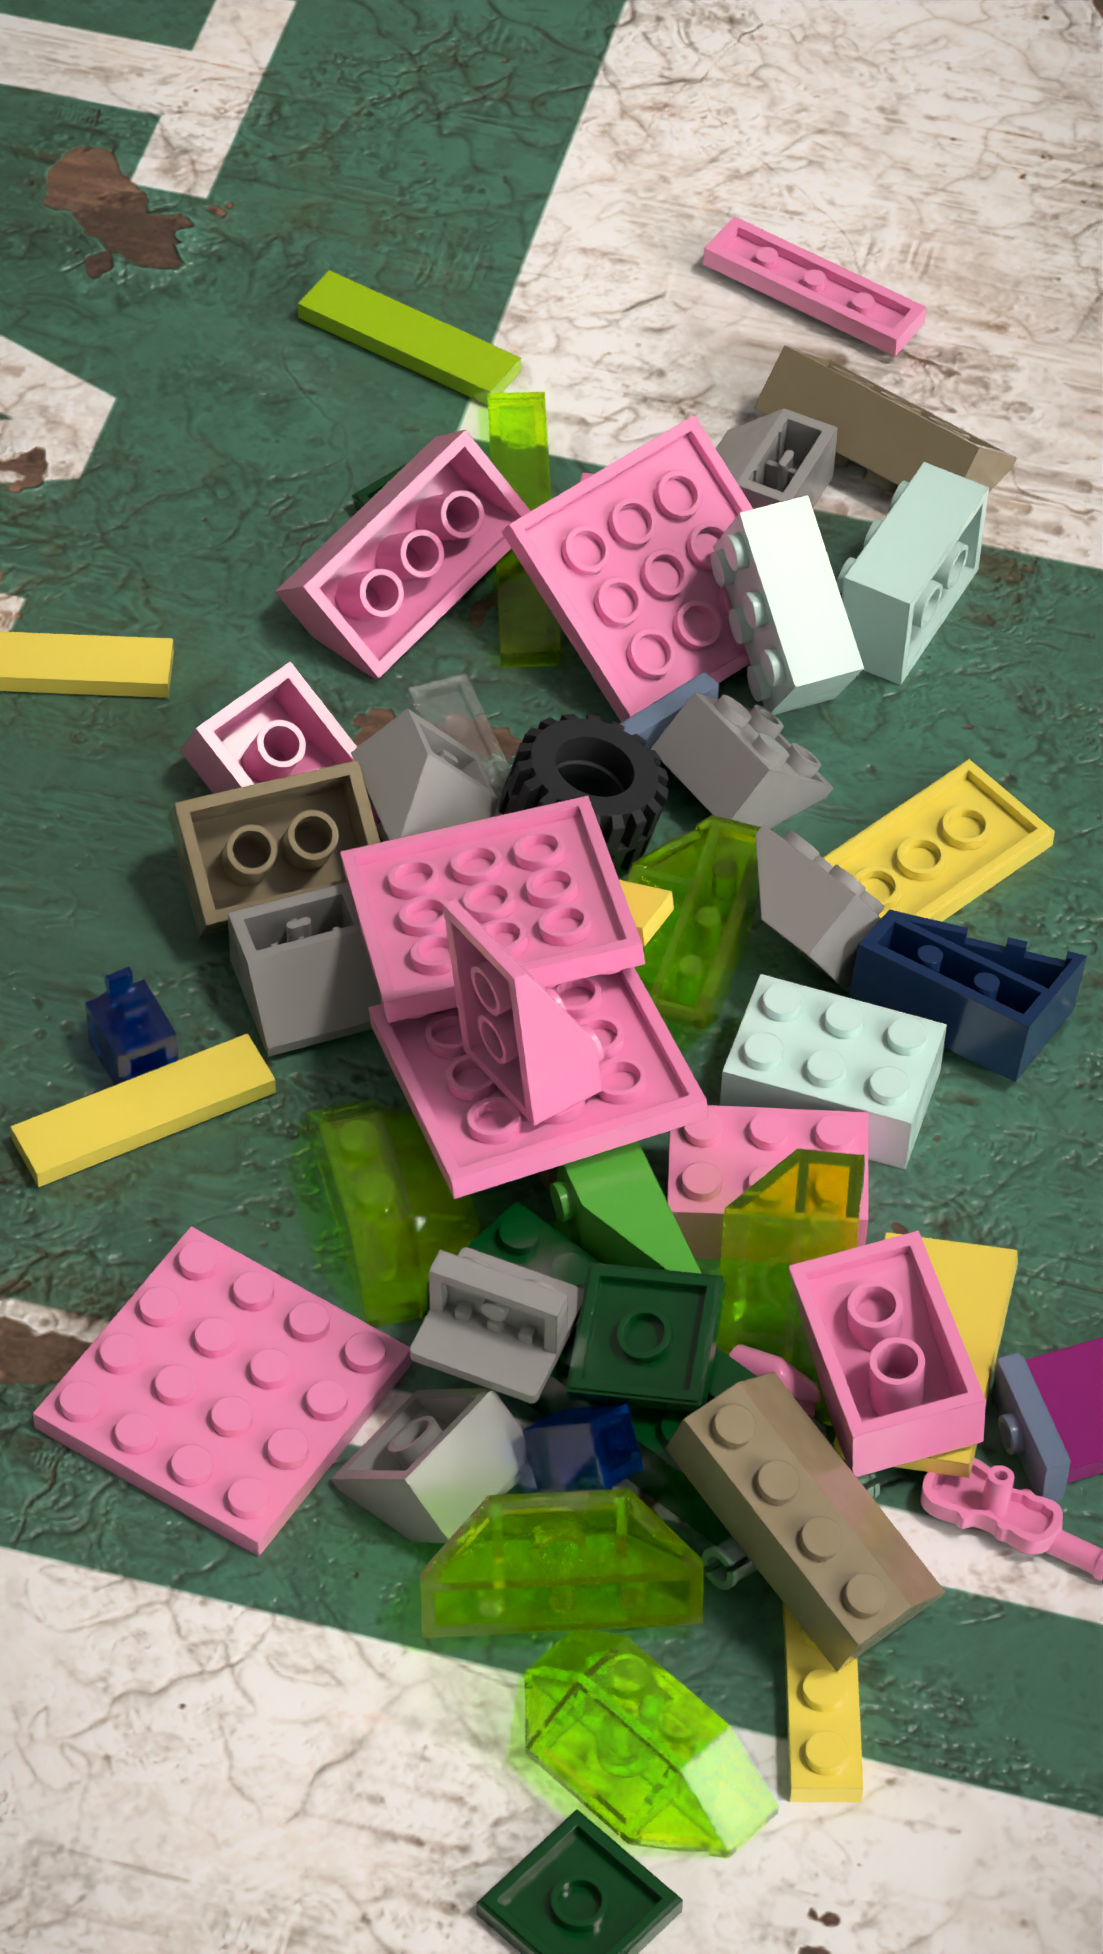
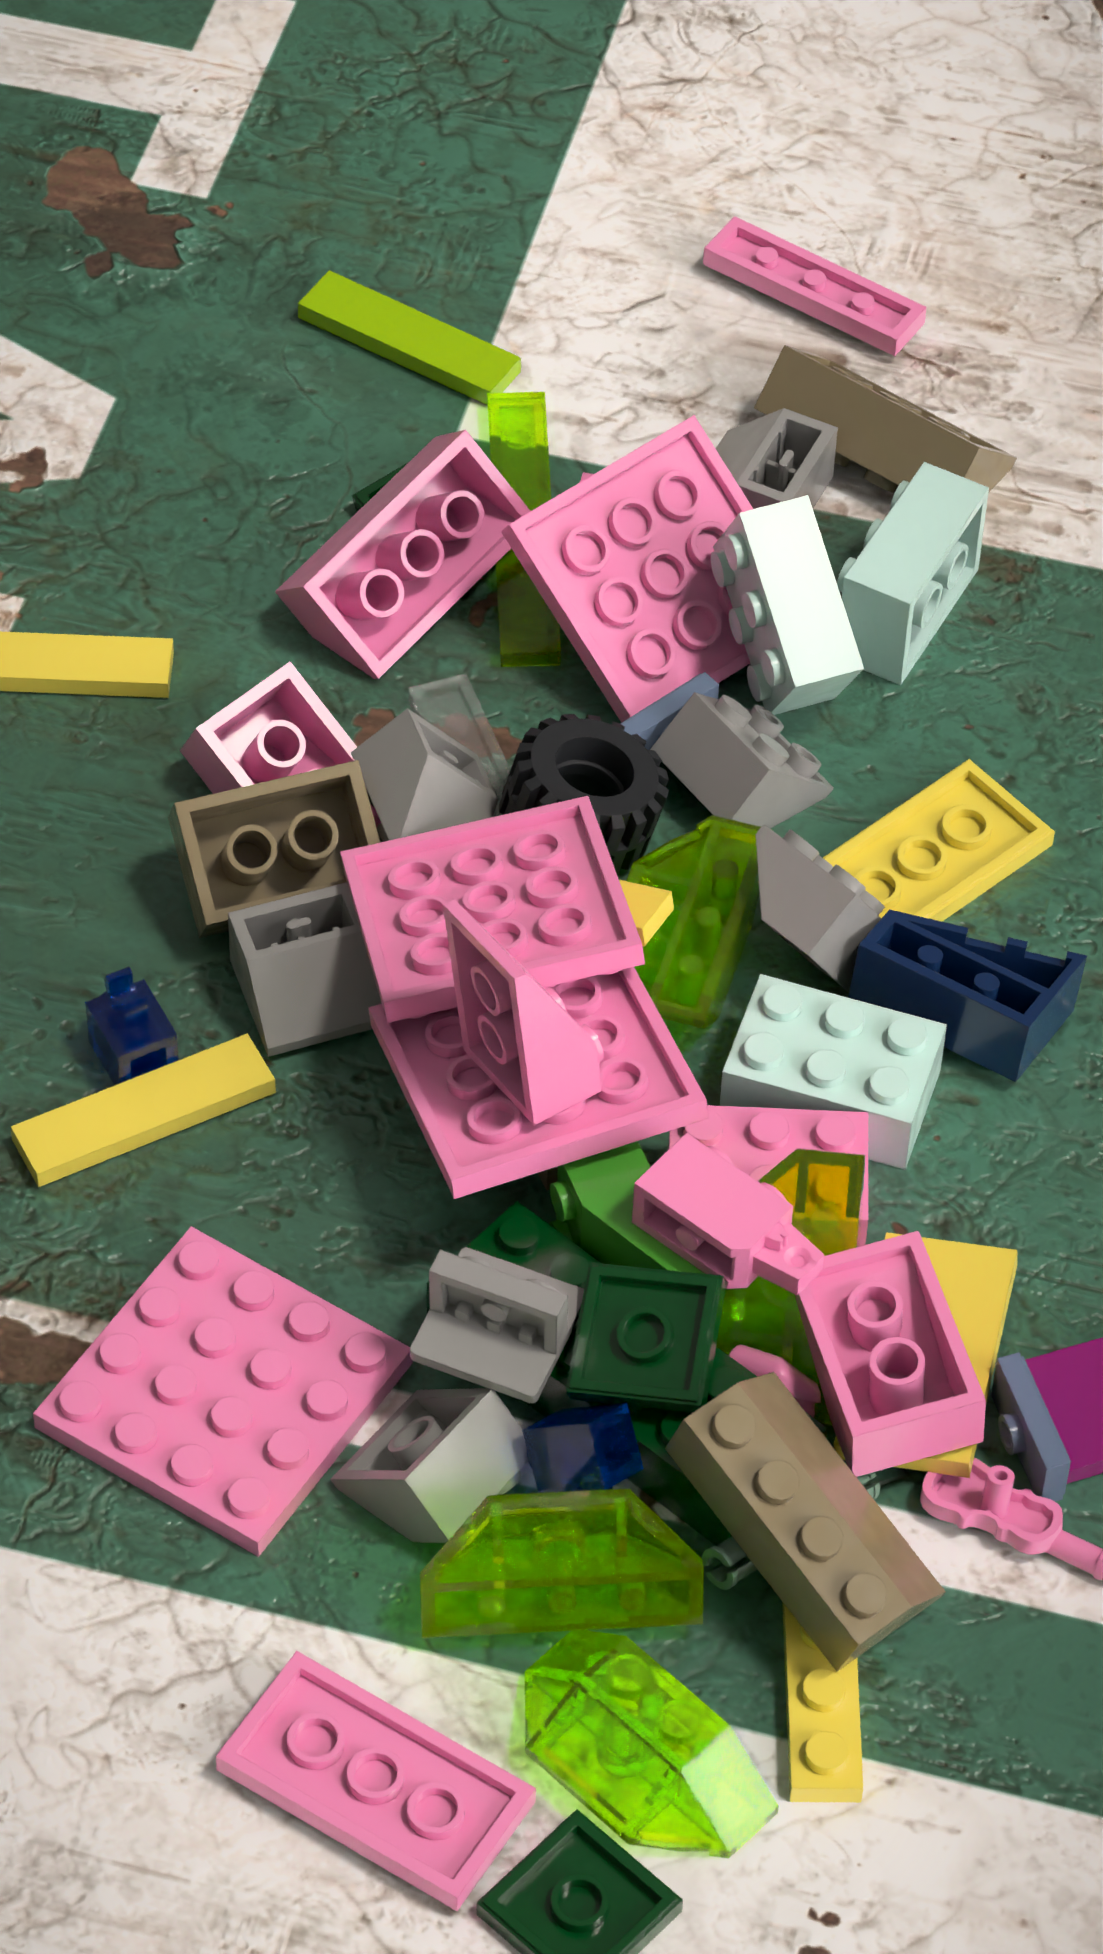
(376, 1780): none -> bright pink plate
(387, 1205): clear neon green wedge -> none
(723, 1219): none -> bright pink hinge

